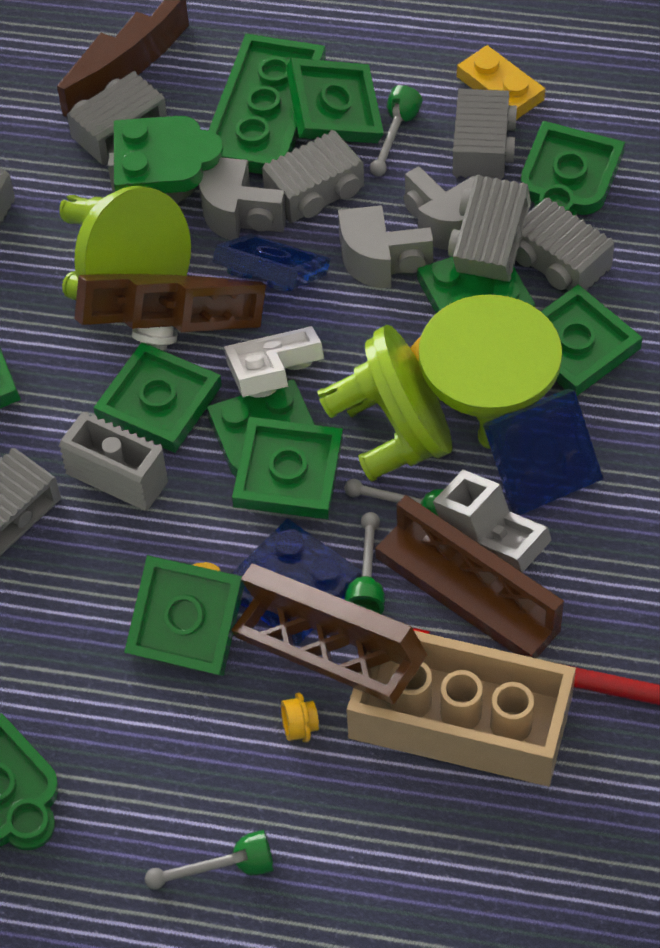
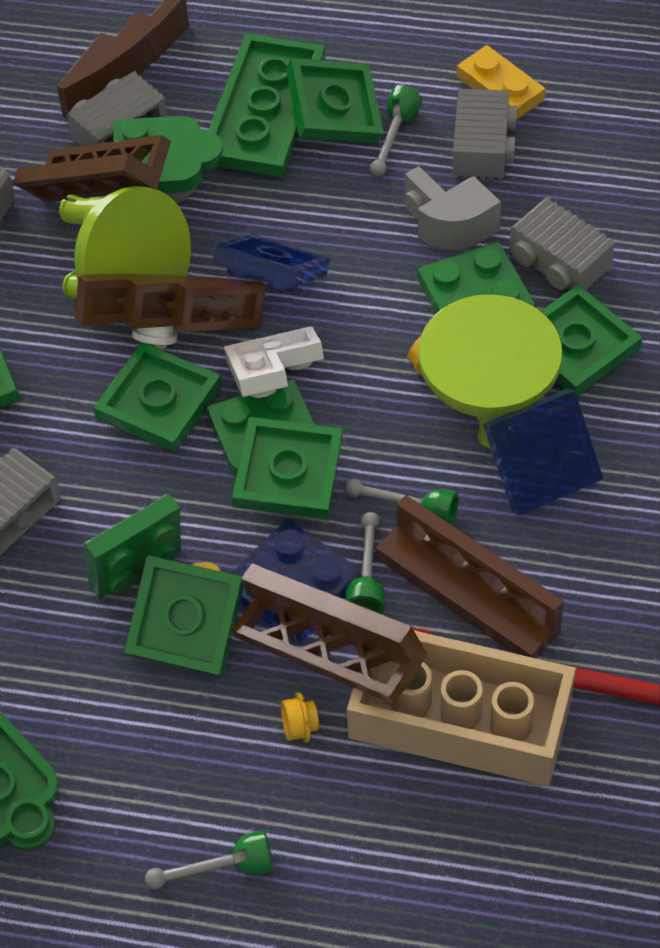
(95, 169): none -> reddish brown fence
(114, 461): light grey brick -> none
(121, 551): none -> green plate
(233, 204): light grey brick -> none
(315, 175): light grey brick -> none
(373, 253): light grey brick -> none
(397, 385): lime piece -> none
(481, 512): light grey brick -> none
(490, 227): light grey brick -> none
(571, 167): green plate -> none

